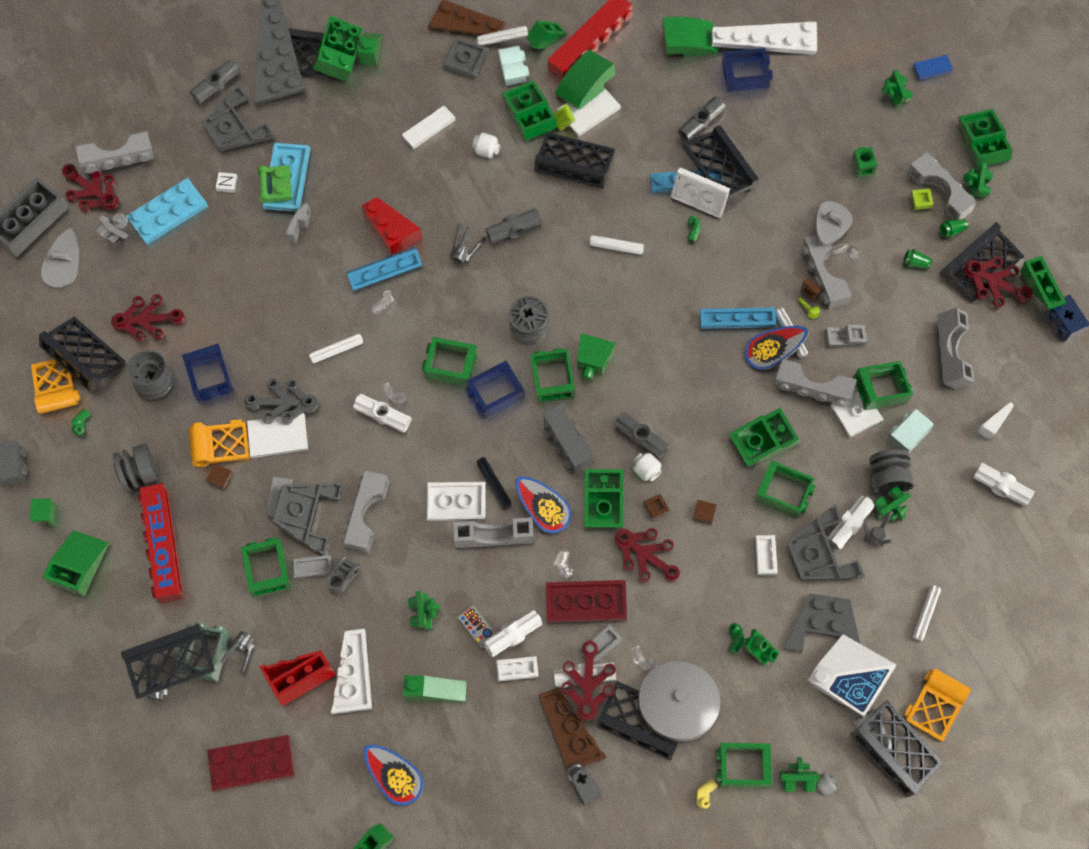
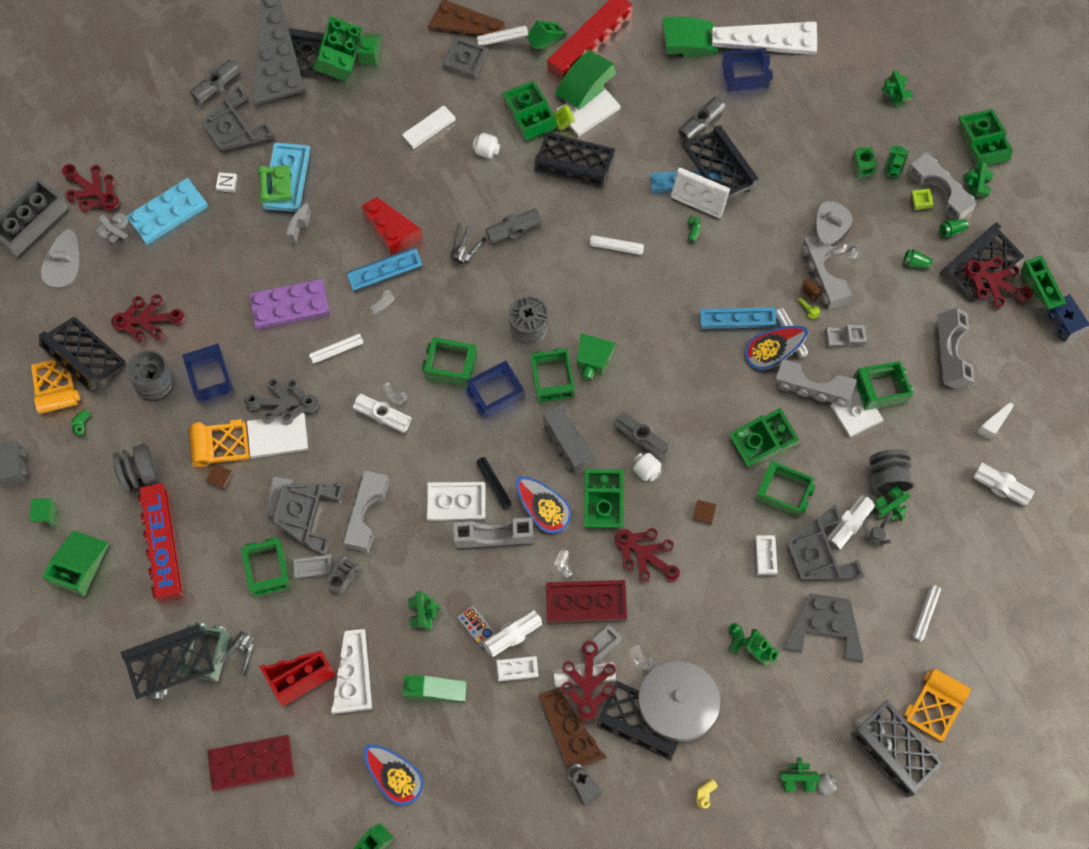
(134, 151): light grey arch -> none
(289, 304): none -> medium lavender plate
(512, 65): light aqua brick -> none
(656, 506): reddish brown tile -> none
(766, 770): green window -> none
(852, 675): white slope -> none
(896, 160): none -> green hips
(910, 432): light aqua brick -> none
(933, 67): blue tile -> none

